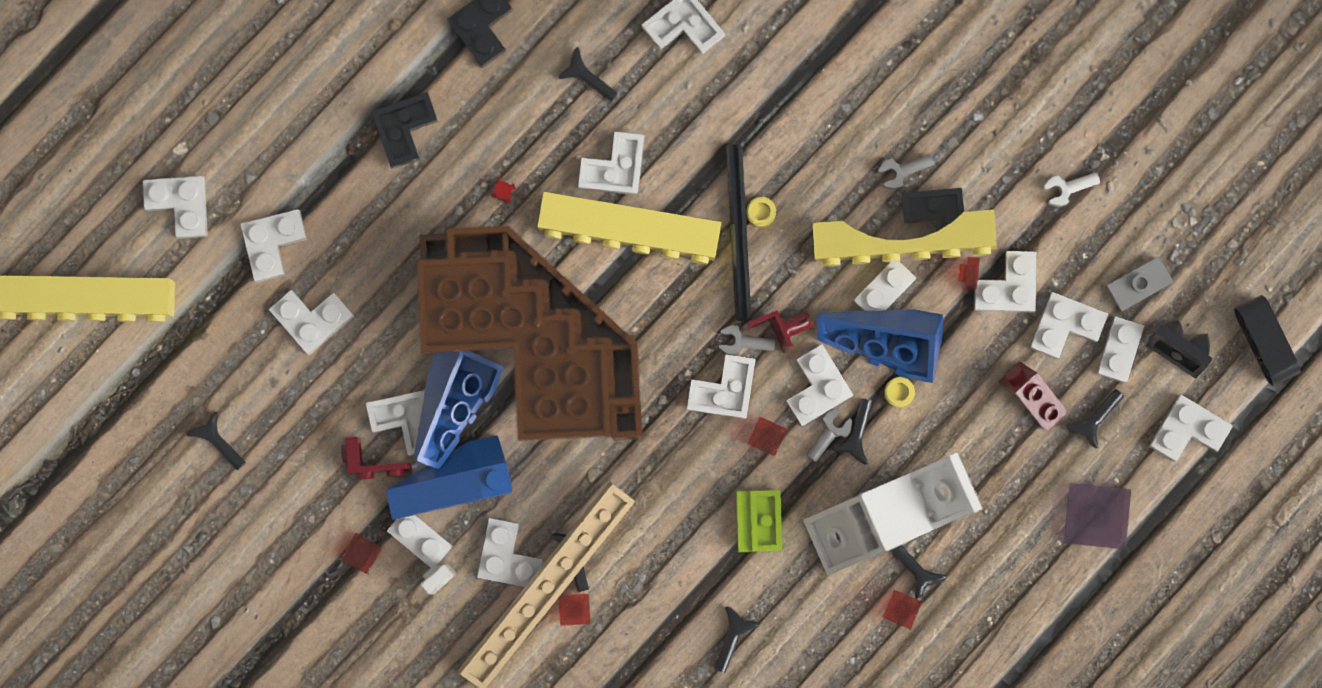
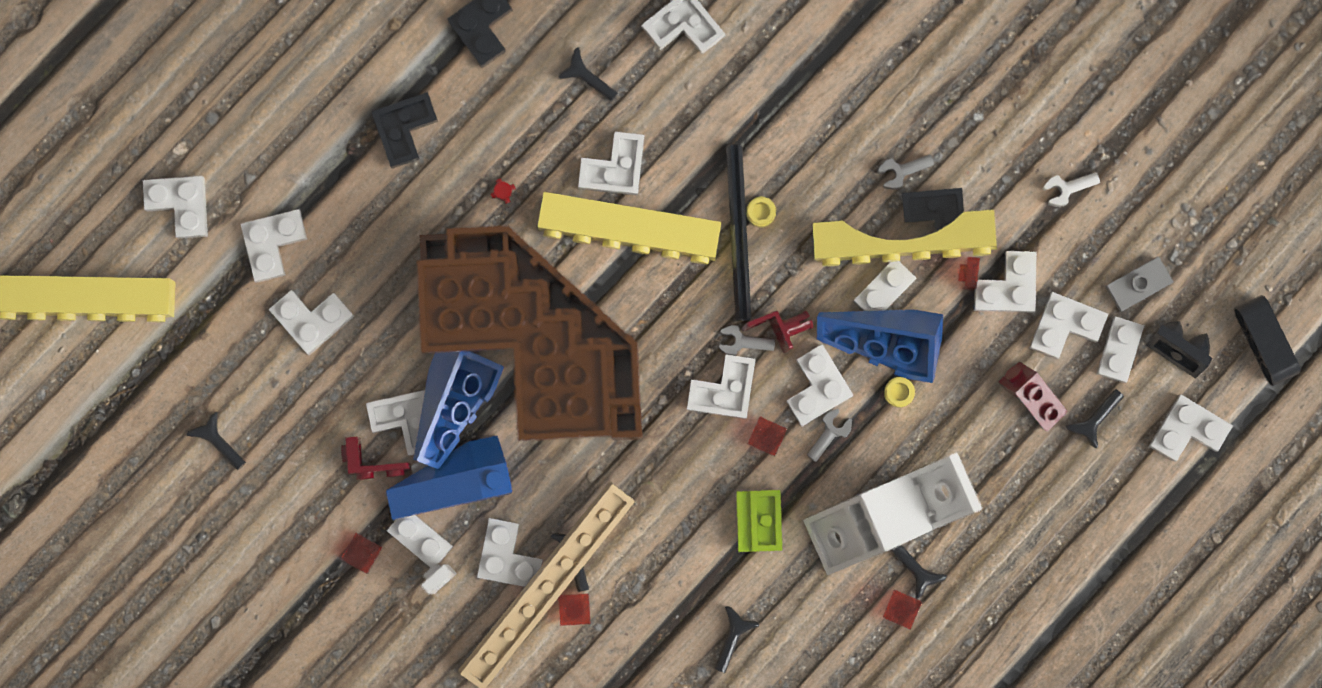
(854, 443): black piece -> none
(1097, 516): clear purple tile -> none

